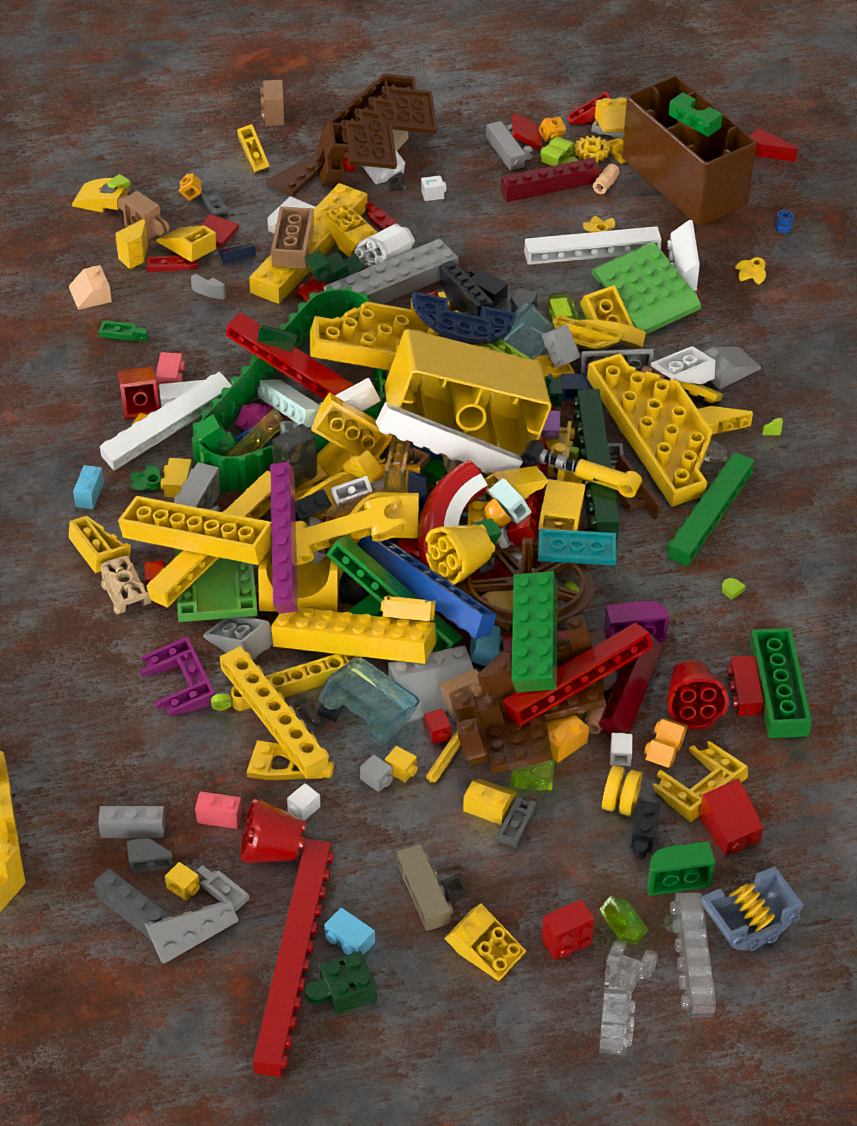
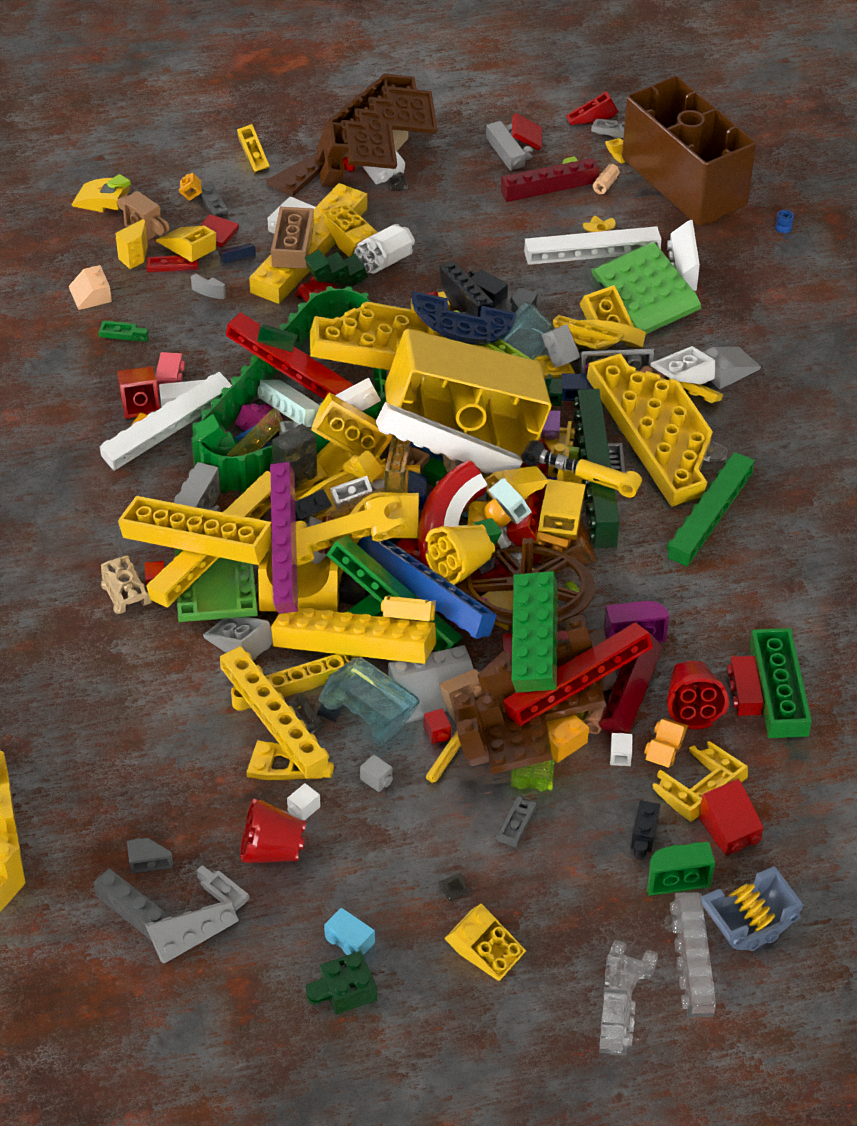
(88, 487): medium azure brick -> none
(95, 543): yellow wedge -> none
(131, 821): light grey brick -> none
(148, 480): green plate -> none
(175, 474): yellow brick -> none
(180, 655): magenta wedge -> none
(182, 881): yellow brick -> none
(218, 810): coral brick -> none
(221, 702): lime tile -> none
(272, 102): medium nougat brick -> none
(293, 959): red brick -> none
(379, 217): red hinge -> none
(400, 274): light grey brick -> none
(402, 763): yellow brick -> none
(423, 887): dark tan brick -> none
(433, 188): white brick -> none
(486, 648): medium azure brick -> none
(488, 800): yellow slope -> none
(552, 128): light orange brick -> none
(557, 151): lime brick -> none
(563, 306): clear neon green brick -> none
(568, 929): red brick -> none
(577, 547): teal tile -> none
(592, 148): yellow gear -> none
(611, 114): yellow slope -> none
(623, 920): clear neon green brick -> none
(625, 791): yellow wheel -> none
(643, 496): reddish brown bracket -> none
(704, 121): green arch -> none
(725, 419): yellow slope -> none
(732, 588): lime tile -> none
(749, 270): yellow plate -> none
(773, 147): red slope -> none
(773, 428): lime tile -> none

